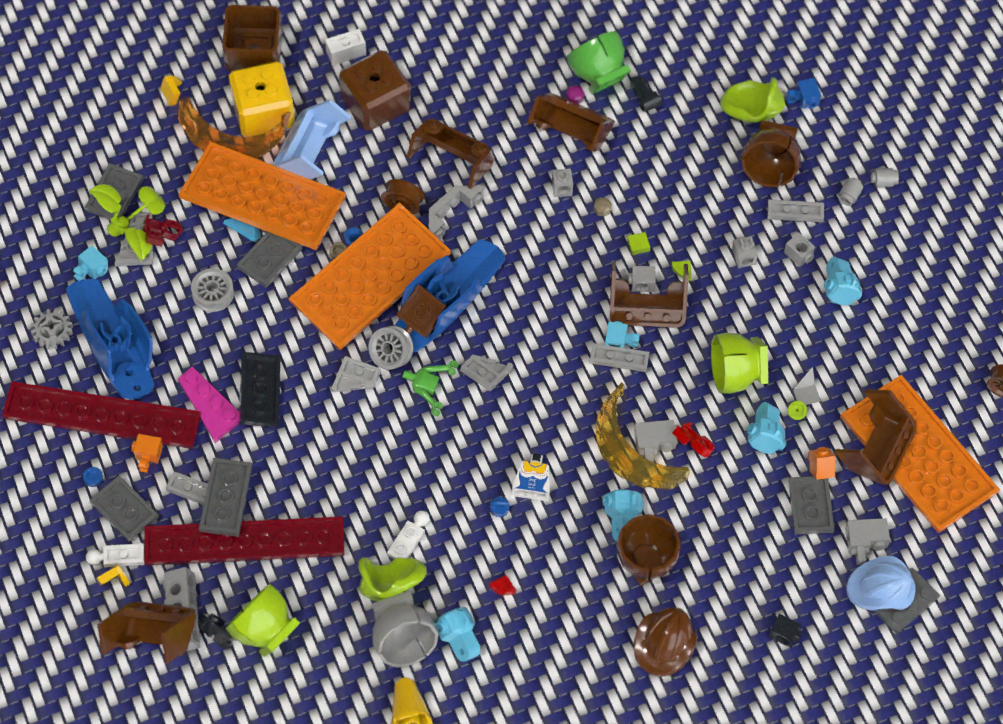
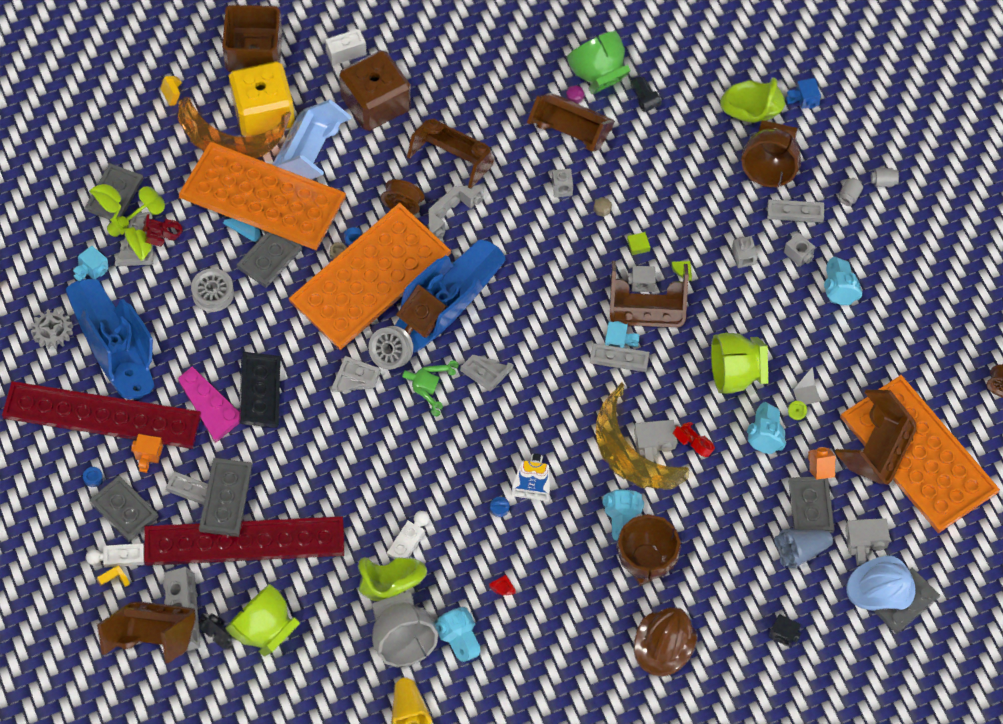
(801, 545): none -> sand blue cone

